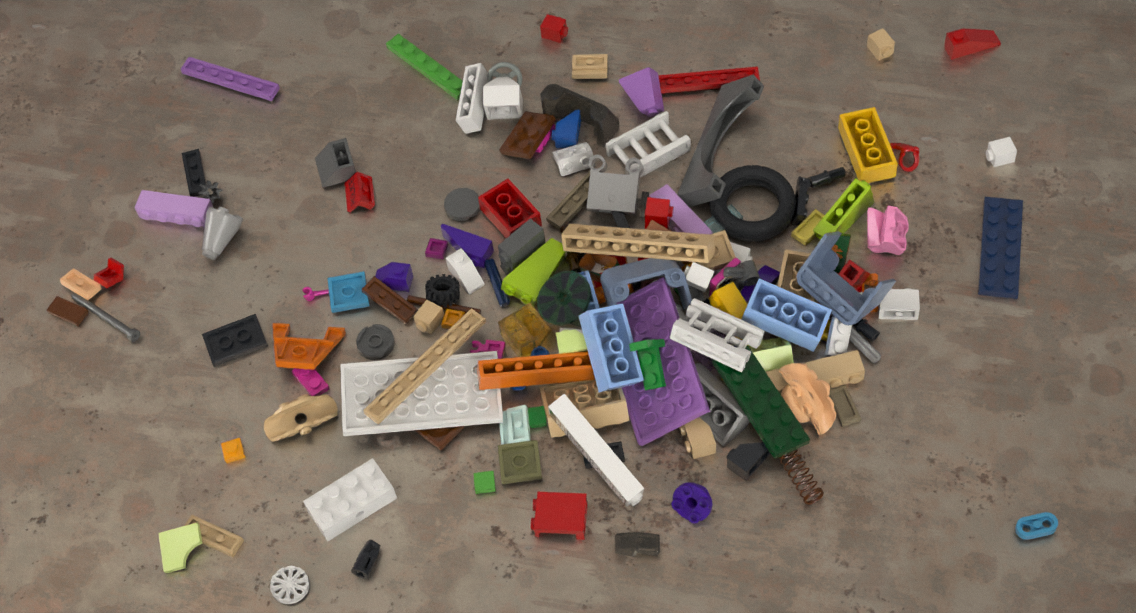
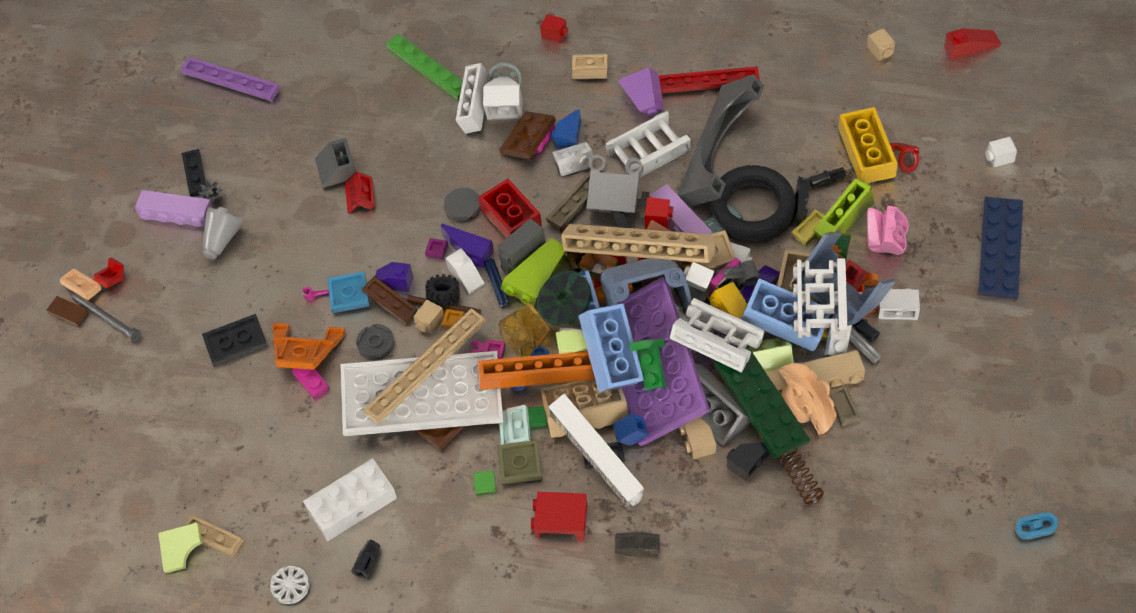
(233, 450): light orange plate -> none
(283, 423): tan piece -> none
(562, 102): clear smoke windscreen -> none
(630, 429): none -> blue brick
(692, 502): dark purple plate -> none
(837, 298): none -> white fence

